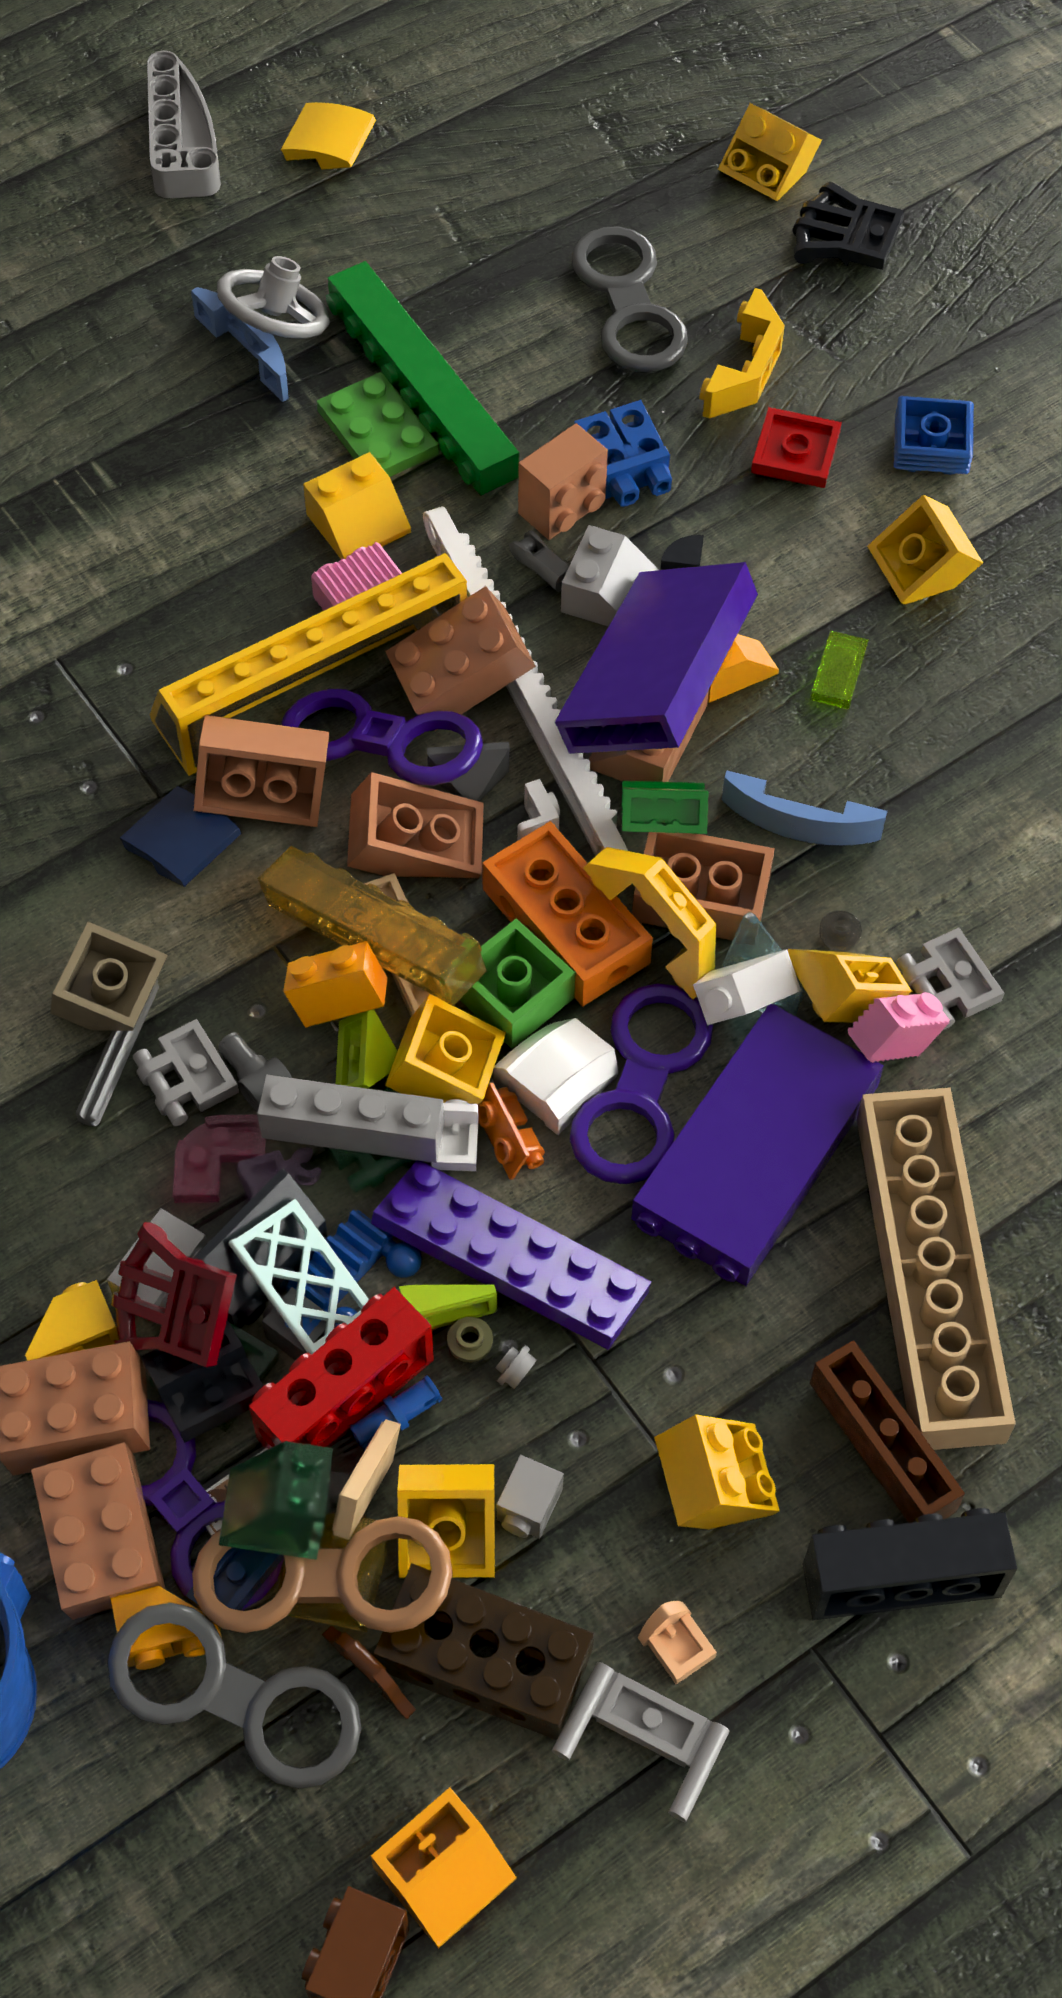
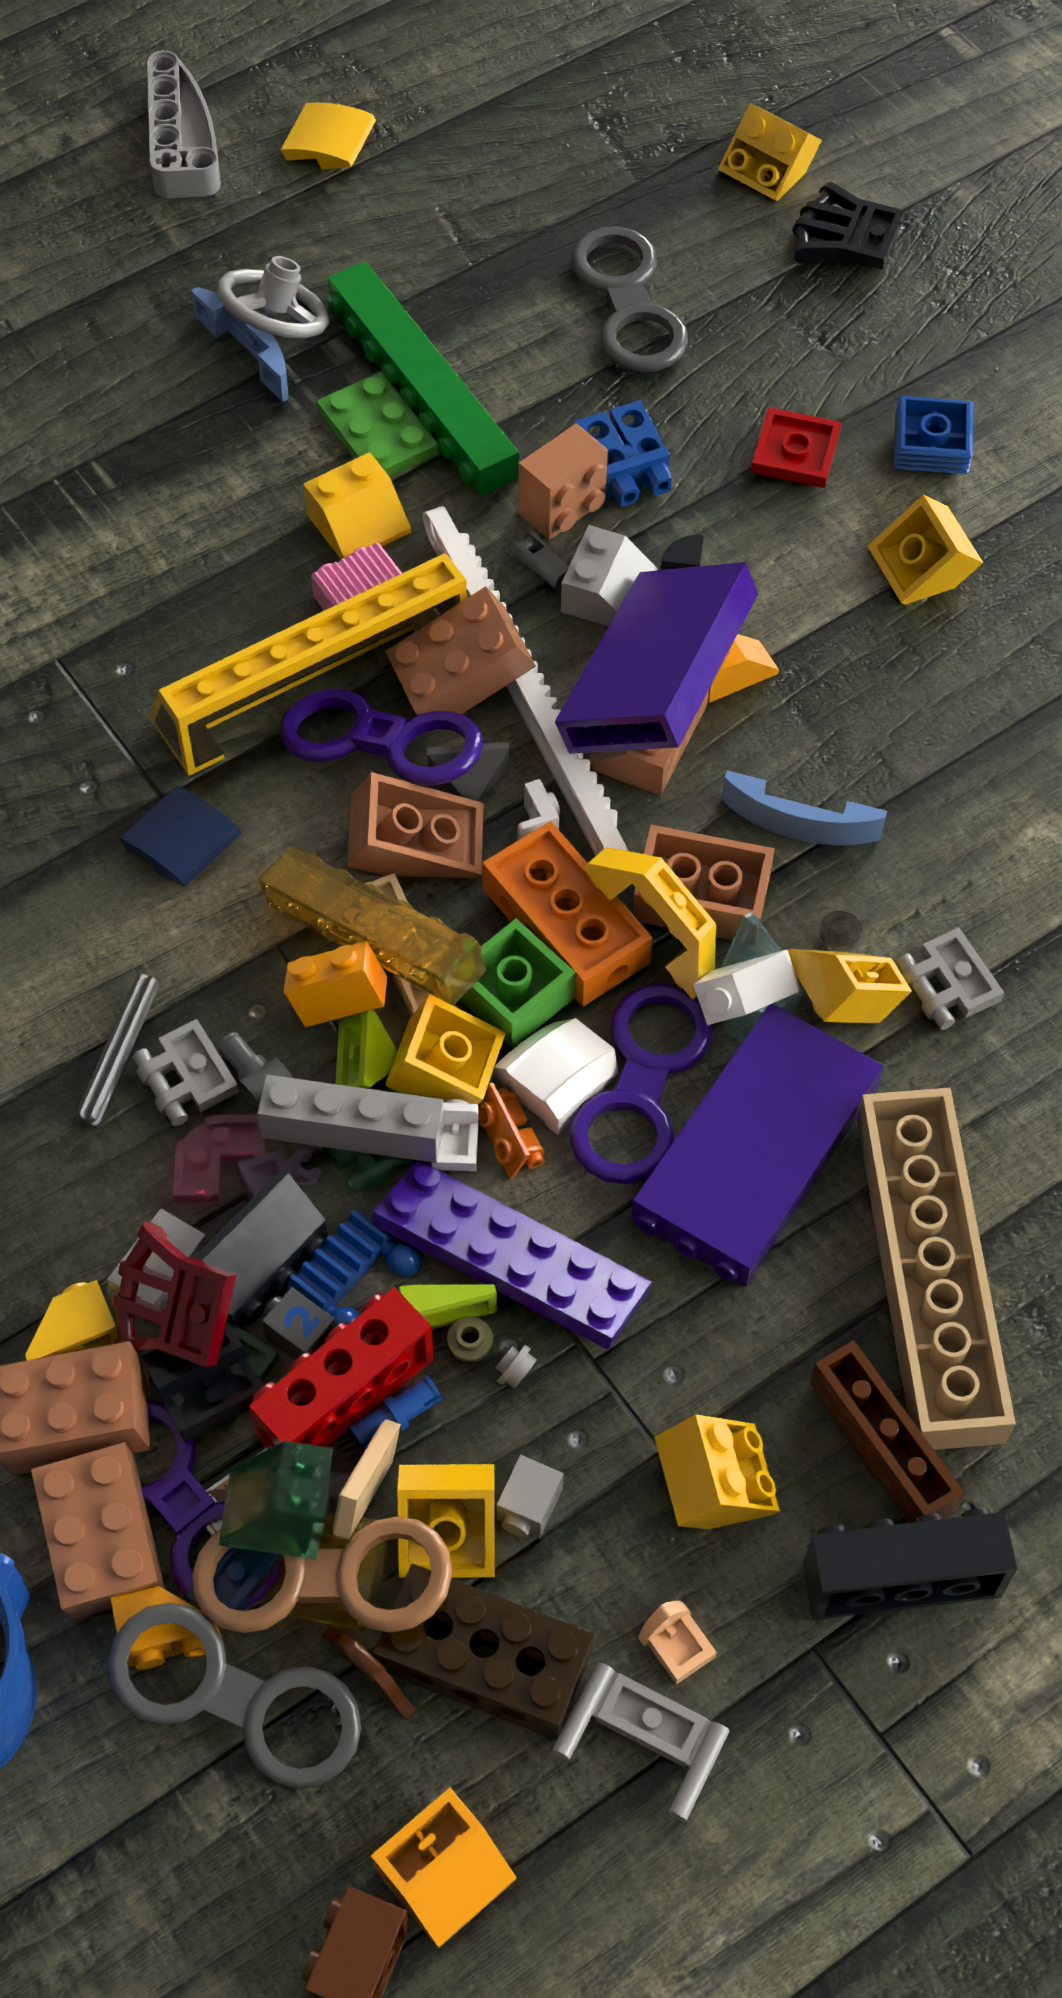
(106, 981): dark tan slope -> none
(260, 771): nougat brick -> none
(312, 1242): light aqua window -> none
(658, 802): green panel -> none
(736, 389): yellow slope -> none
(839, 669): clear neon green tile -> none
(898, 1026): bright pink brick -> none

